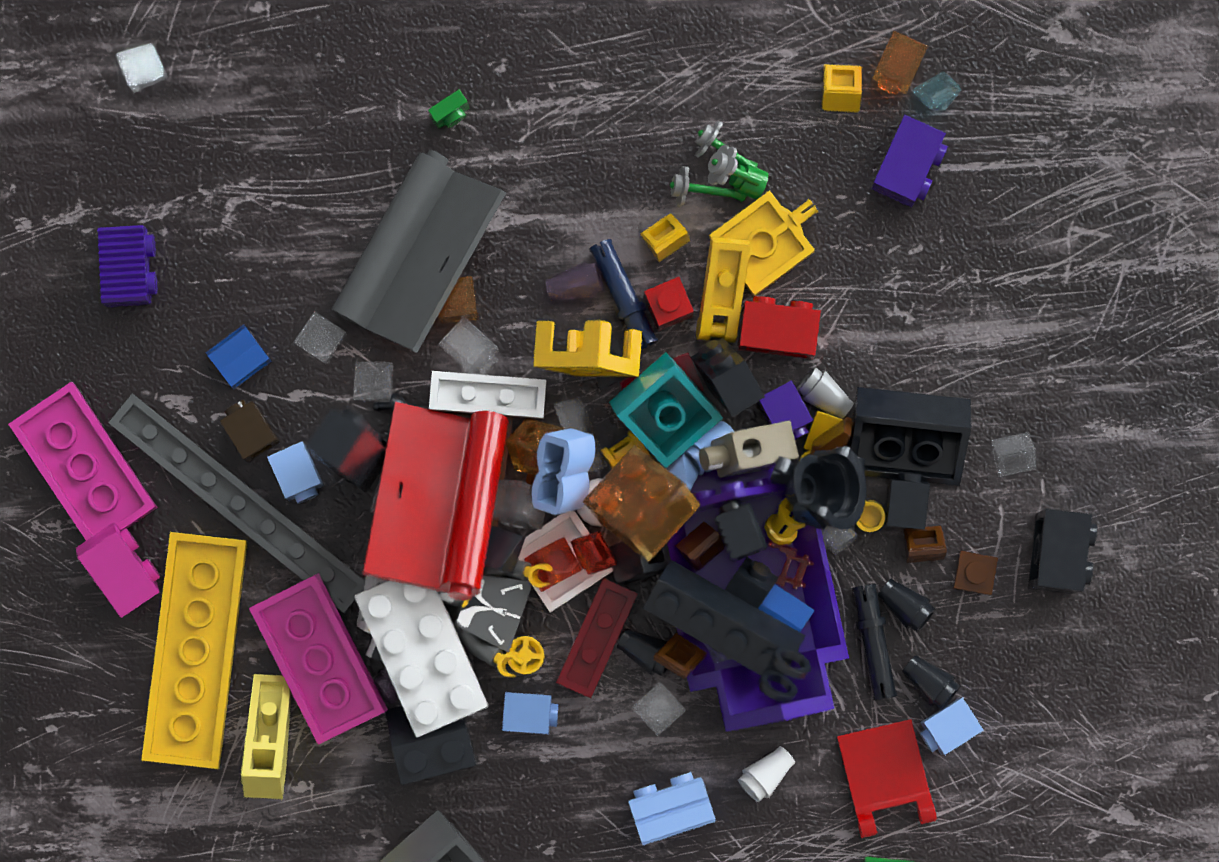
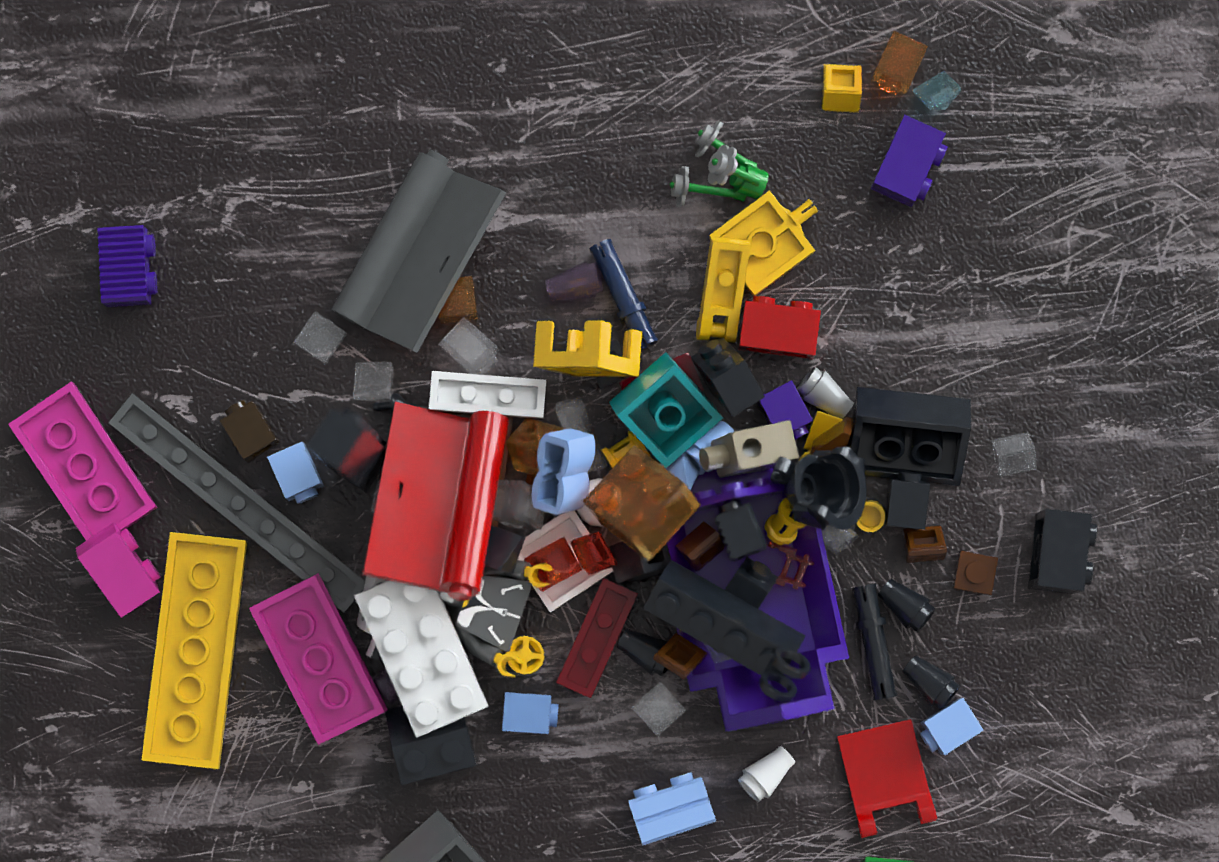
(141, 66): clear slope -> none
(238, 356): blue piece -> none
(267, 738): light yellow slope -> none
(449, 110): green plate -> none
(665, 237): yellow slope -> none
(668, 304): red brick -> none
(786, 608): blue piece -> none

